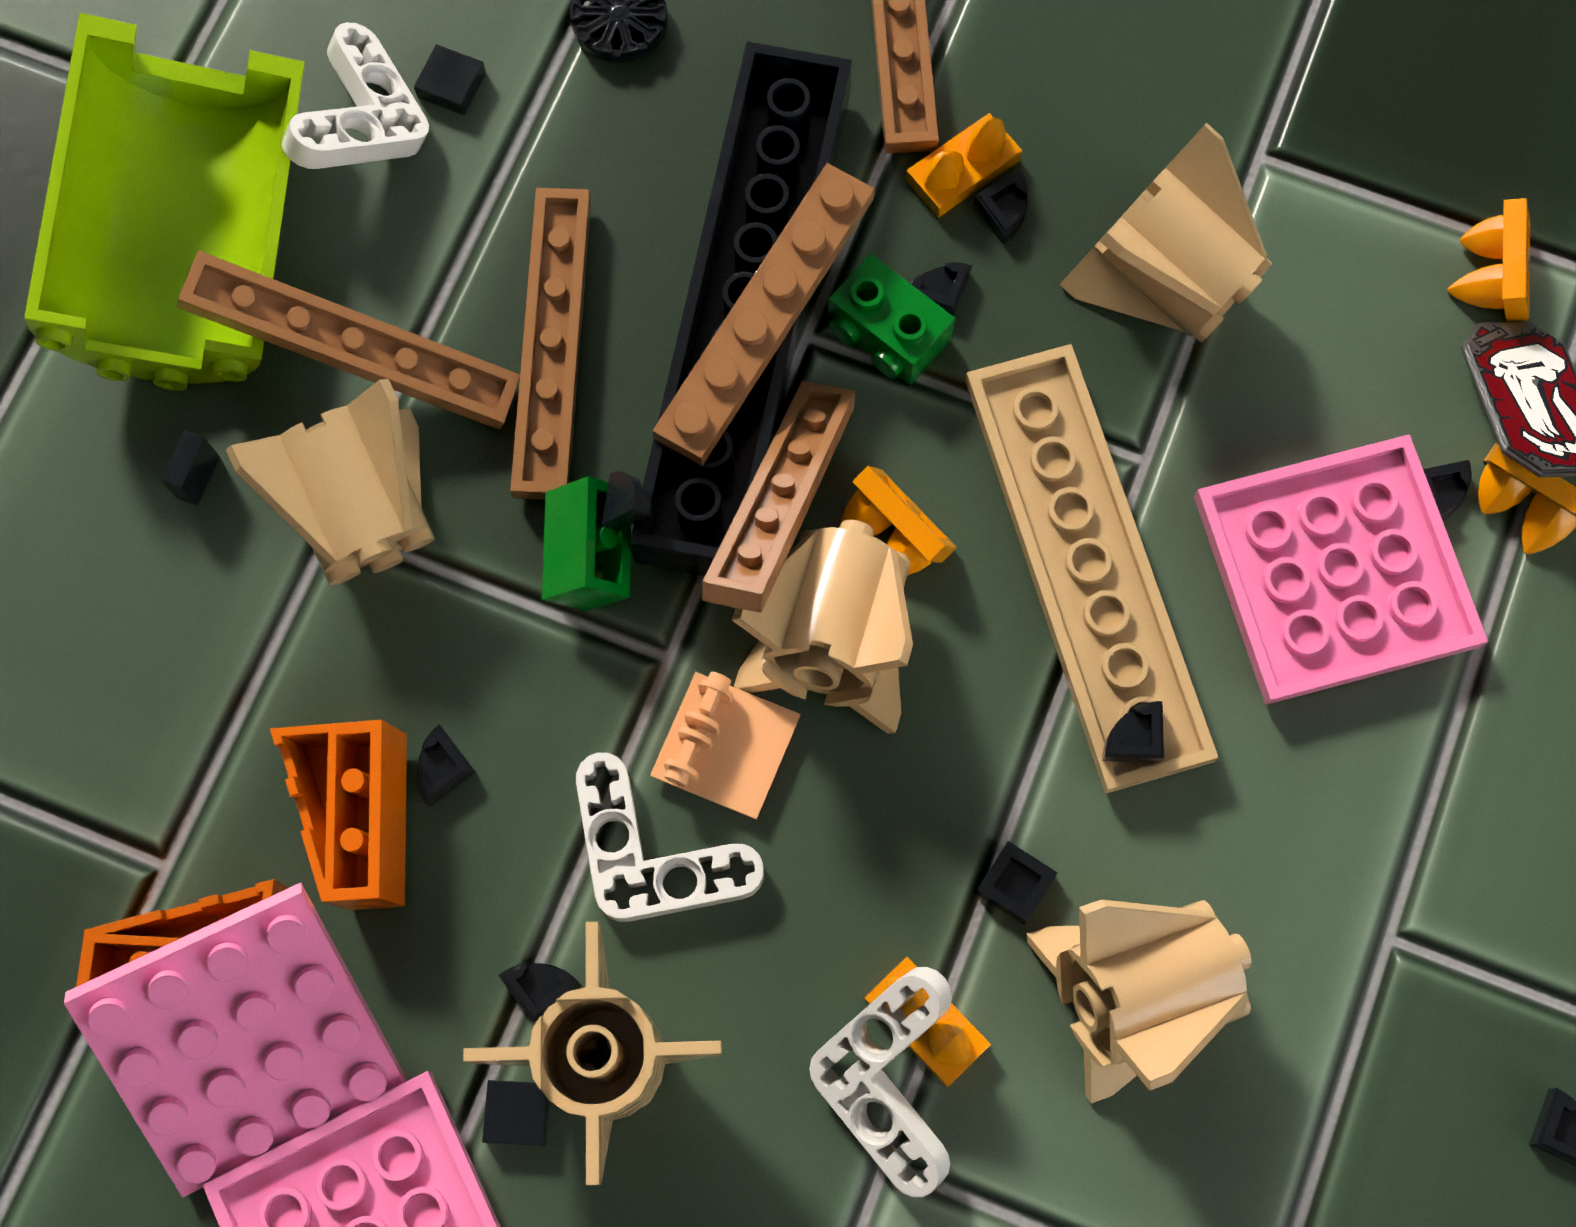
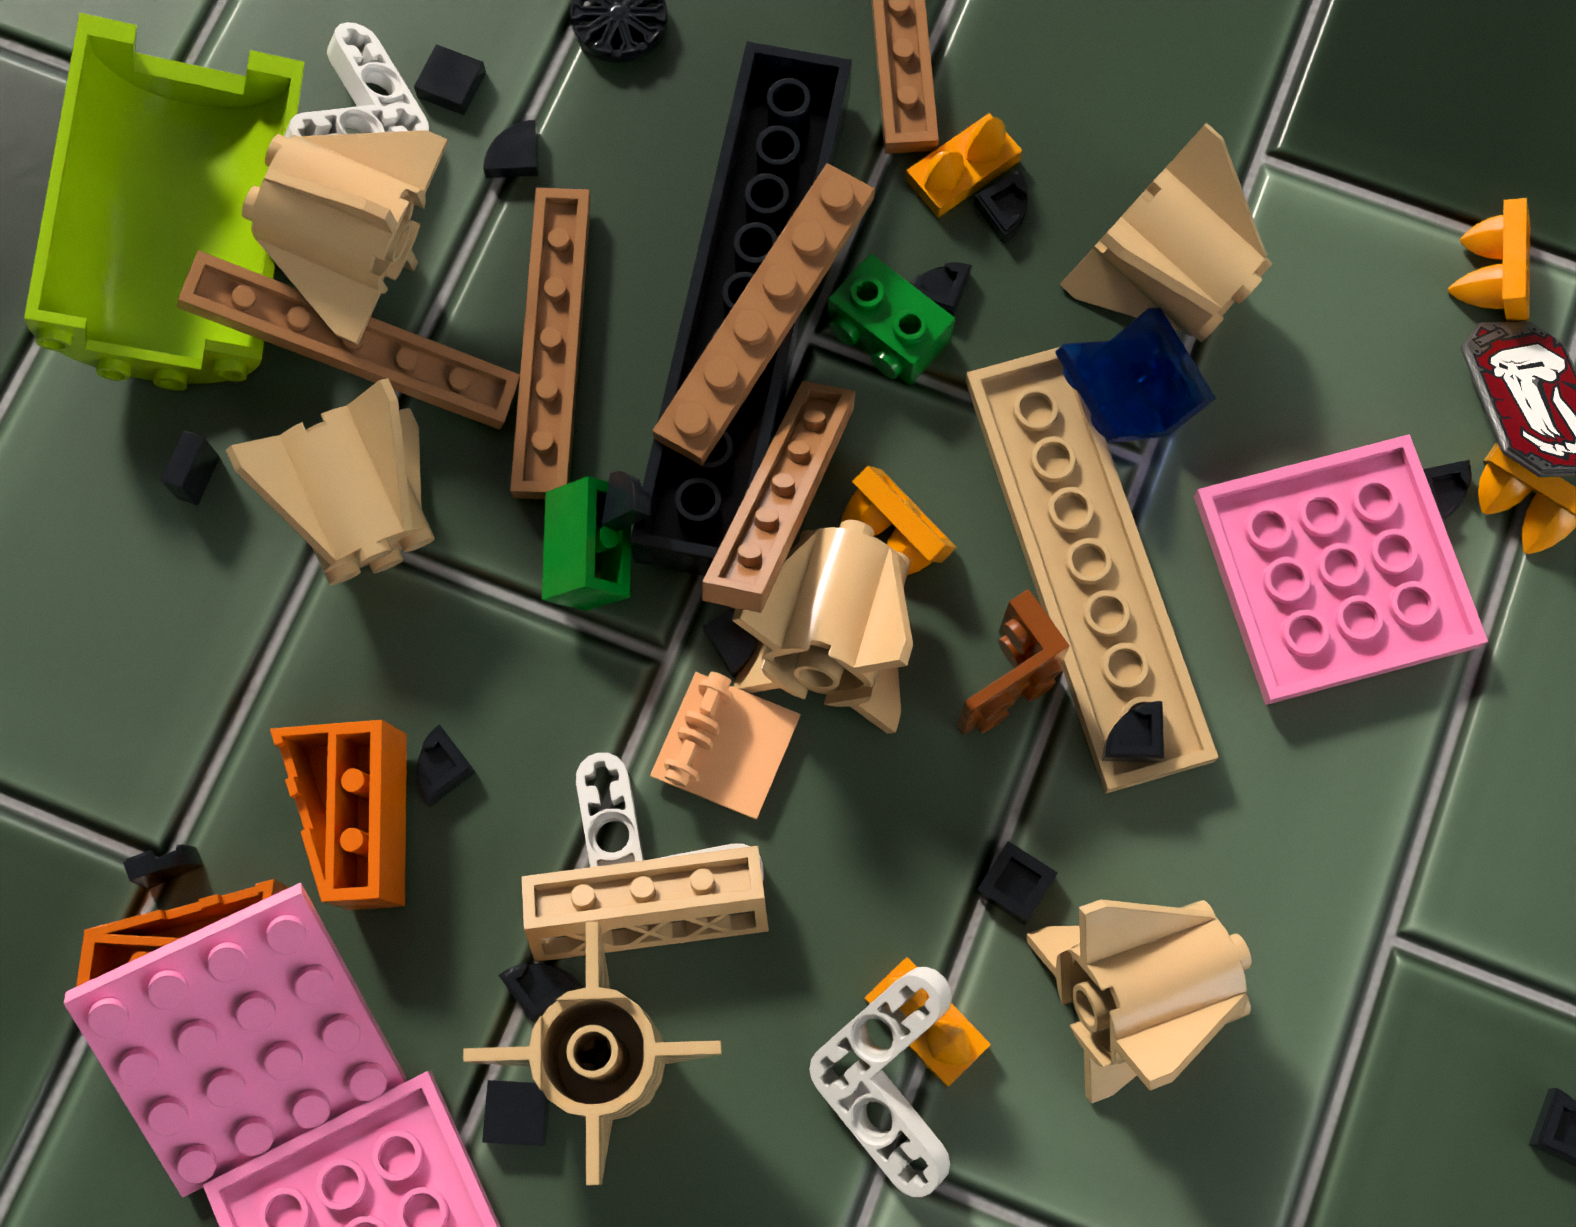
(152, 871): none -> black tile
(341, 216): none -> tan brick
(513, 152): none -> black tile
(645, 901): none -> tan fence
(730, 641): none -> black tile
(1035, 651): none -> dark orange bracket
(1137, 381): none -> clear blue bracket

